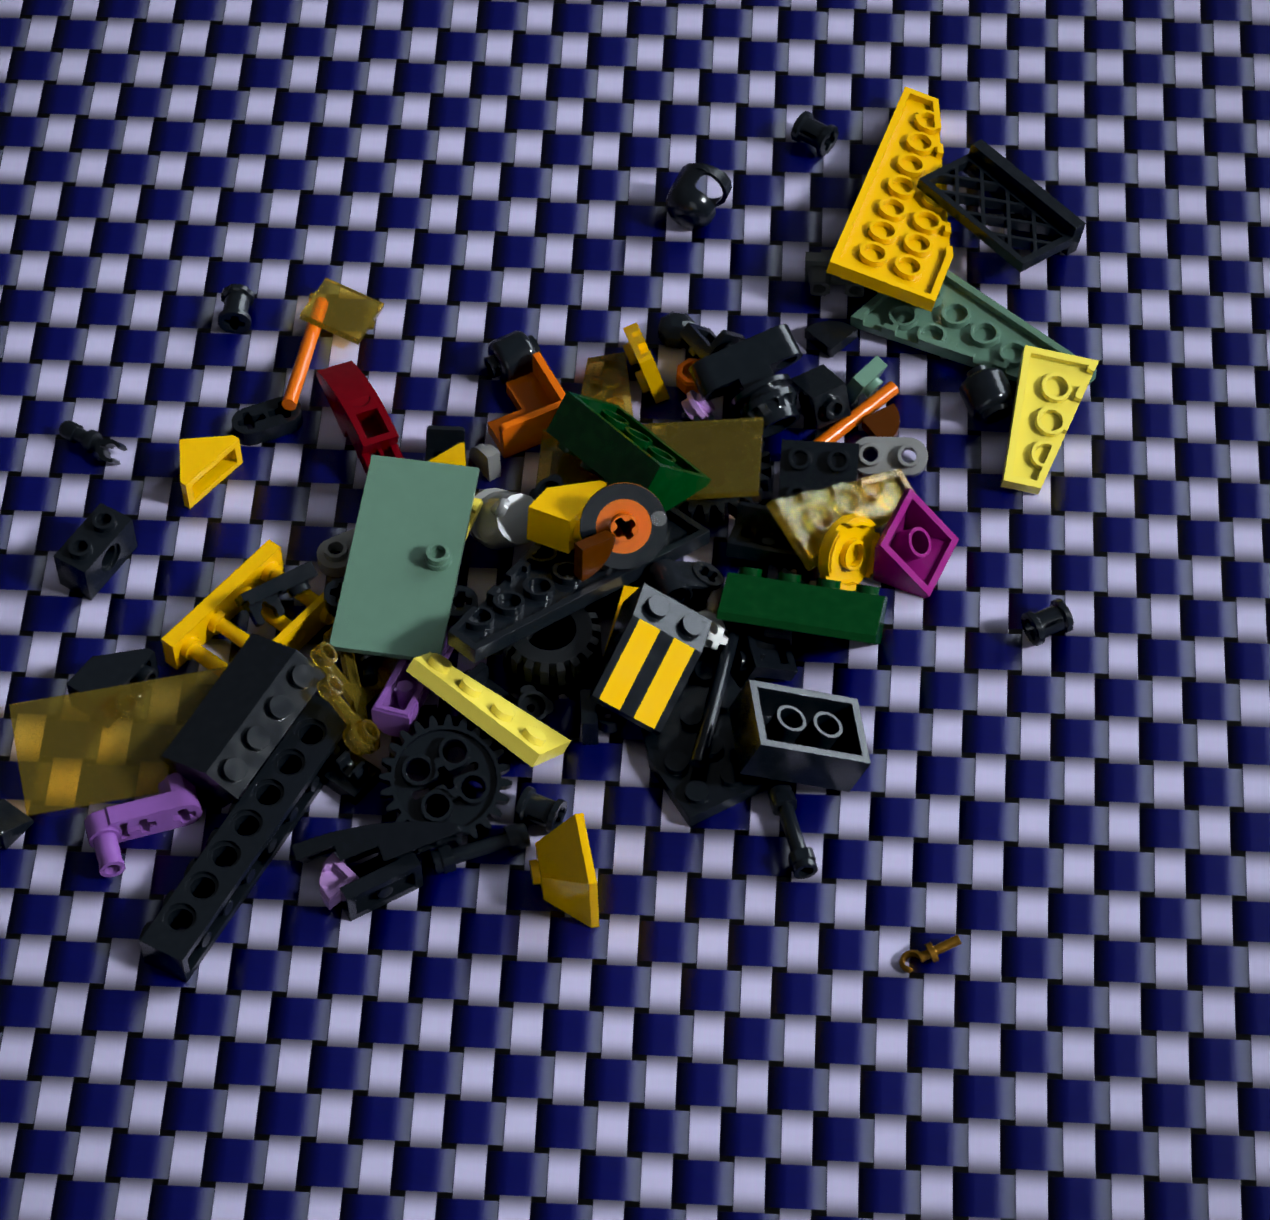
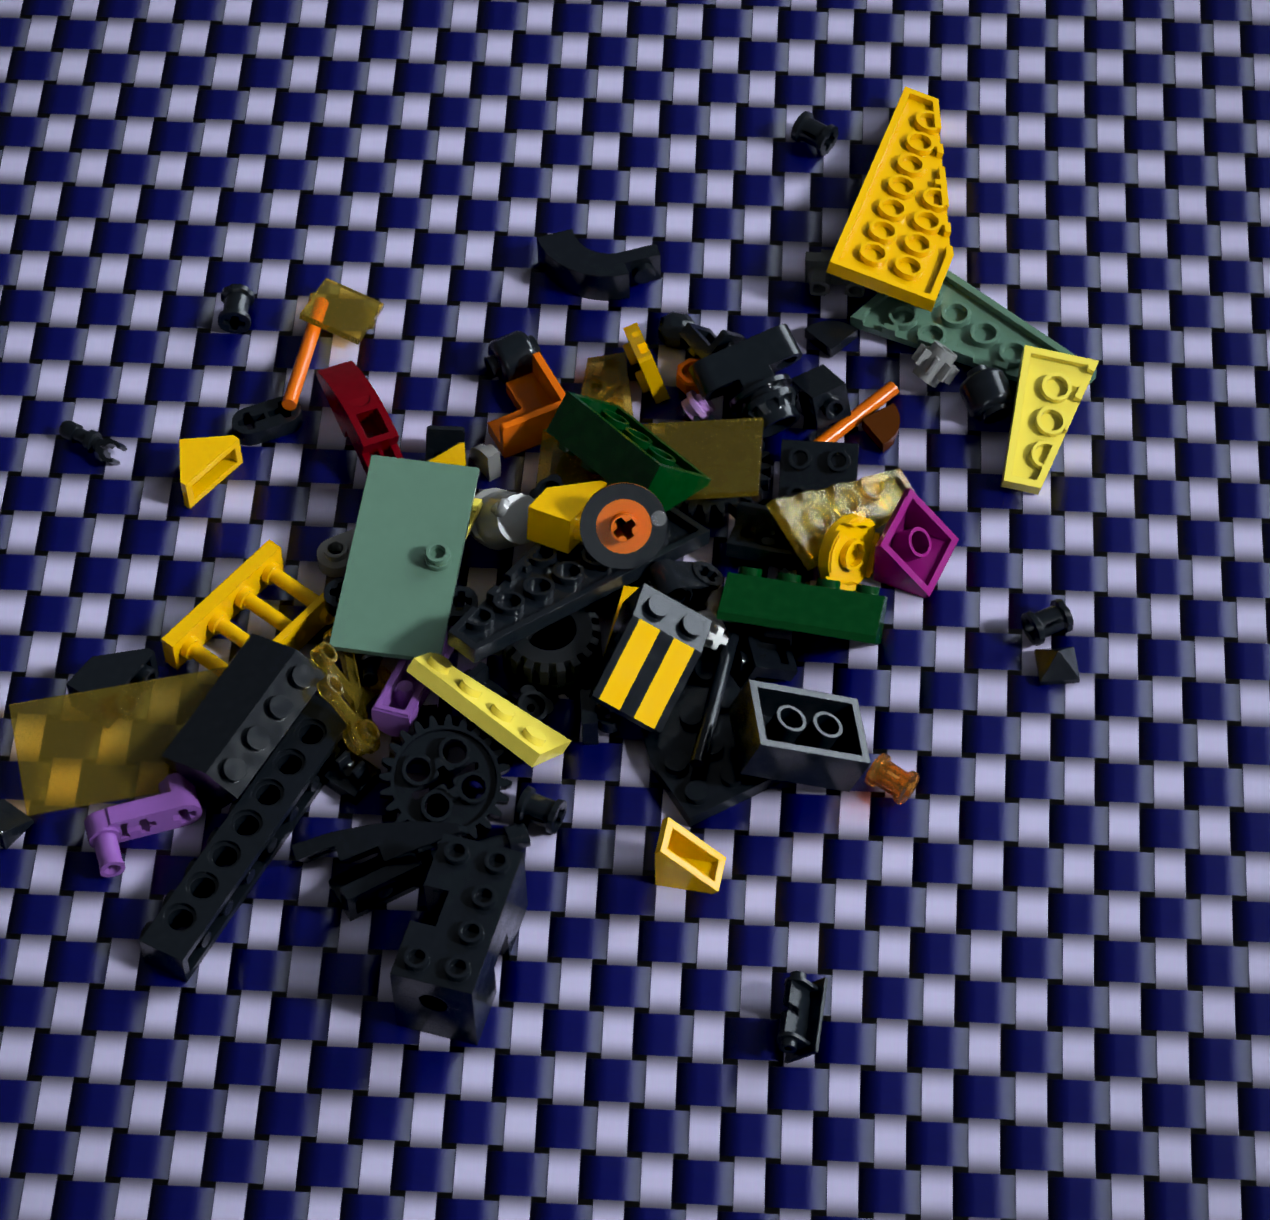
(95, 551): black brick -> none
(292, 582): black plate -> none
(332, 877): lavender tile -> none
(446, 967): none -> black piece
(567, 871): yellow slope -> none
(592, 553): reddish brown tile -> none
(595, 273): none -> black arch
(686, 860): none -> yellow slope
(689, 205): black helmet -> none
(801, 858): black bar -> none
(802, 1026): none -> black hinge
(866, 380): sand green plate -> none
(889, 455): light grey plate -> none
(892, 779): none -> clear orange bush
(930, 953): pearl gold hand -> none
(935, 364): none -> light grey gear
(1012, 193): black fence -> none
(1056, 665): none -> black slope

